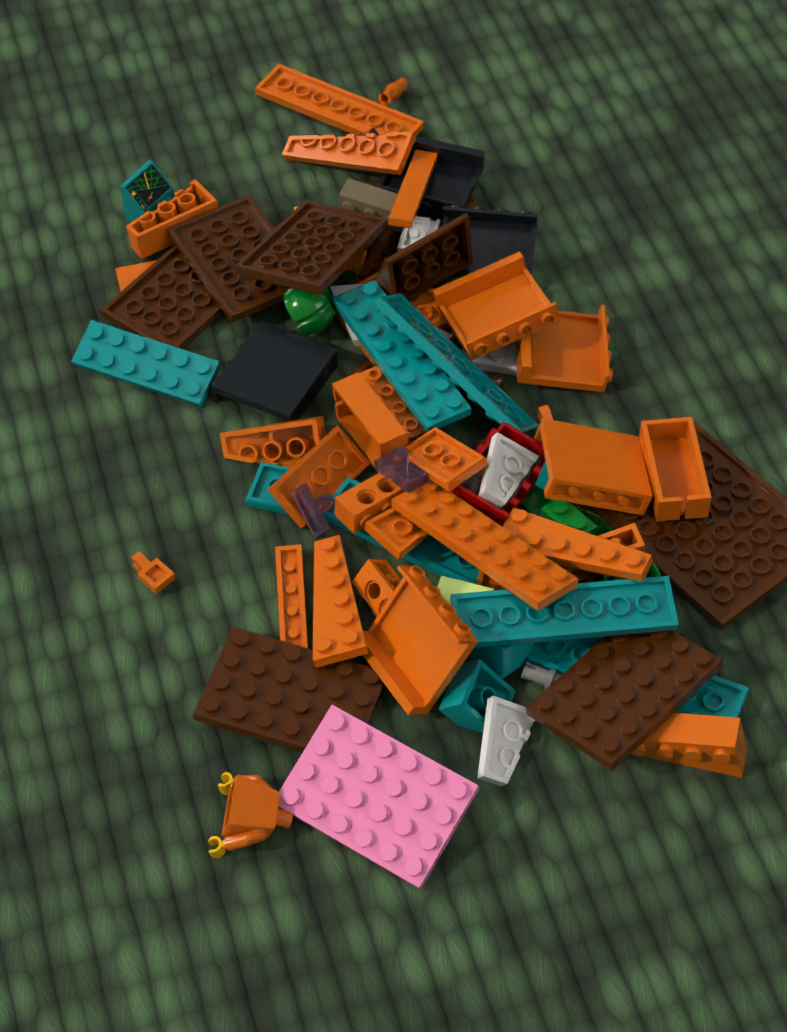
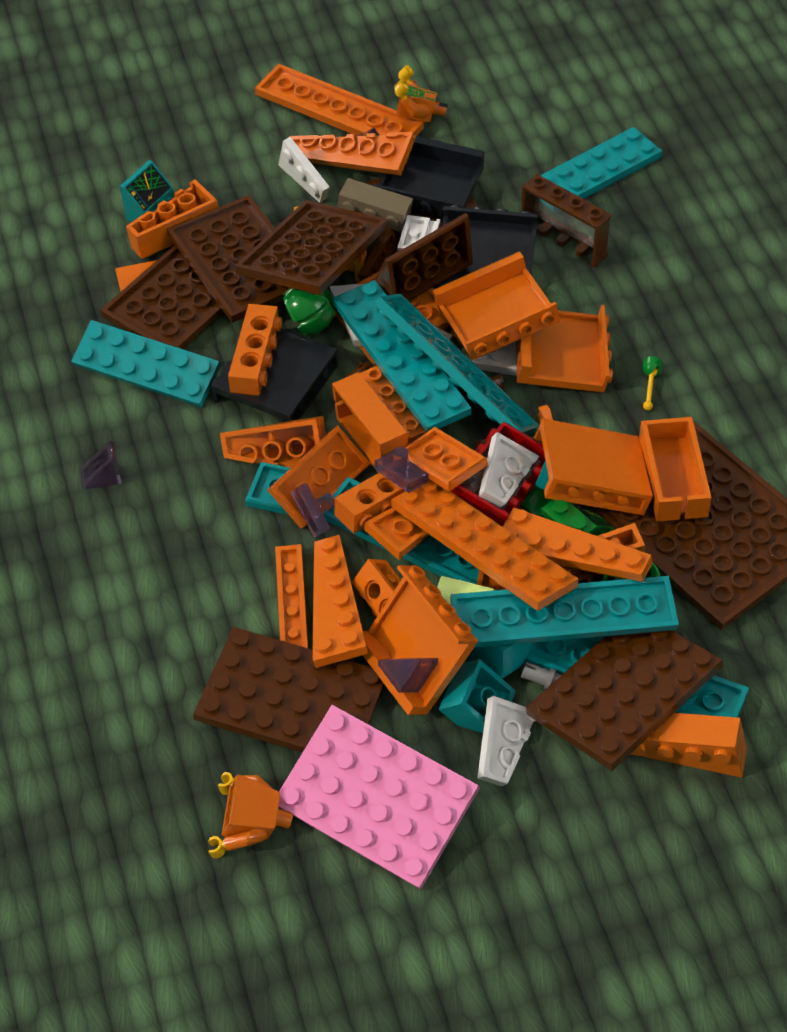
(102, 468): none -> clear purple slope
(152, 574): orange plate -> none
(254, 349): none -> orange brick
(302, 171): none -> white wing
(393, 91): orange pin -> none
(408, 674): none -> slope
(412, 189): orange tile -> none
(415, 101): none -> orange torso
(569, 215): none -> reddish brown window
(605, 163): none -> teal plate
(652, 367): none -> hinge

